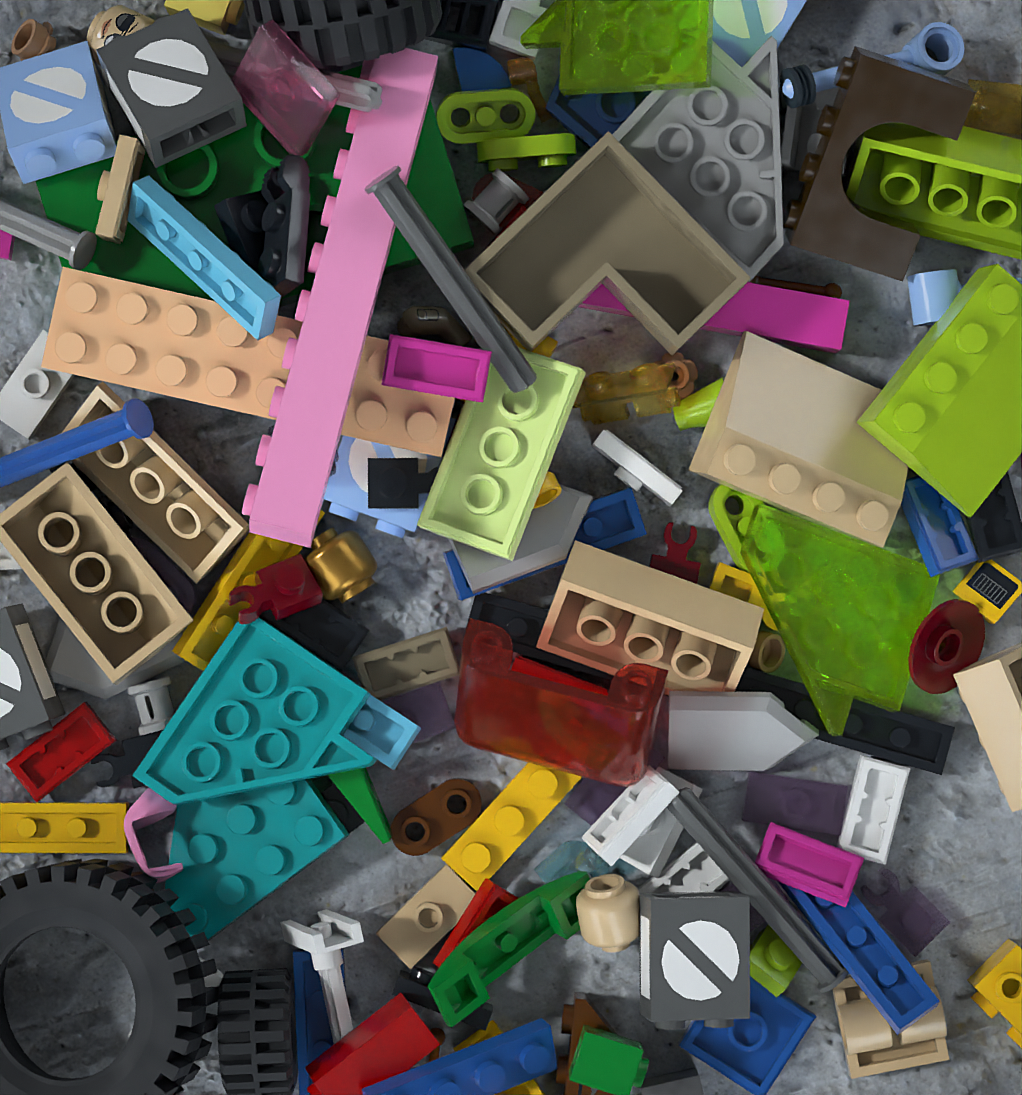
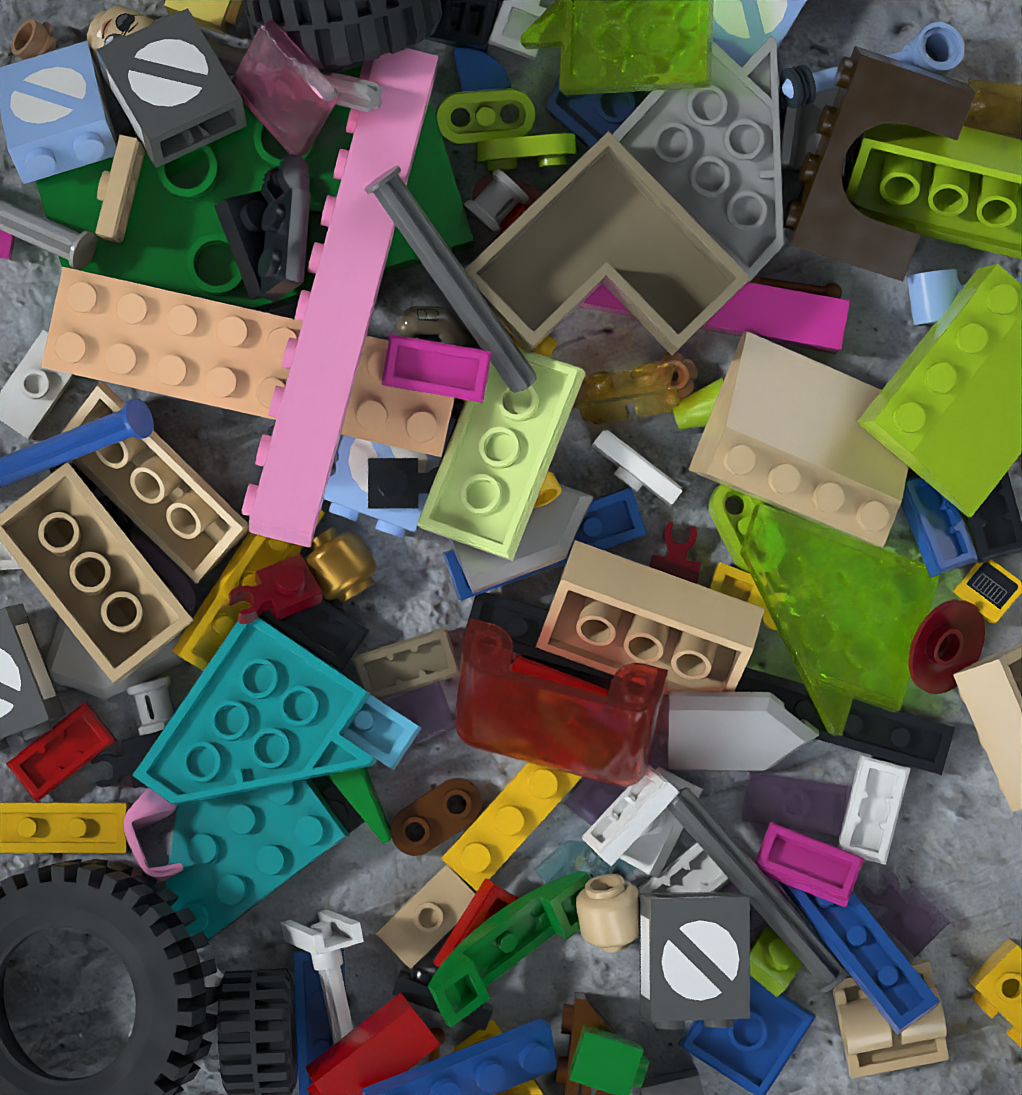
(203, 257): medium azure plate -> none
(522, 72): clear orange hand -> none
(767, 652): medium nougat hinge -> none

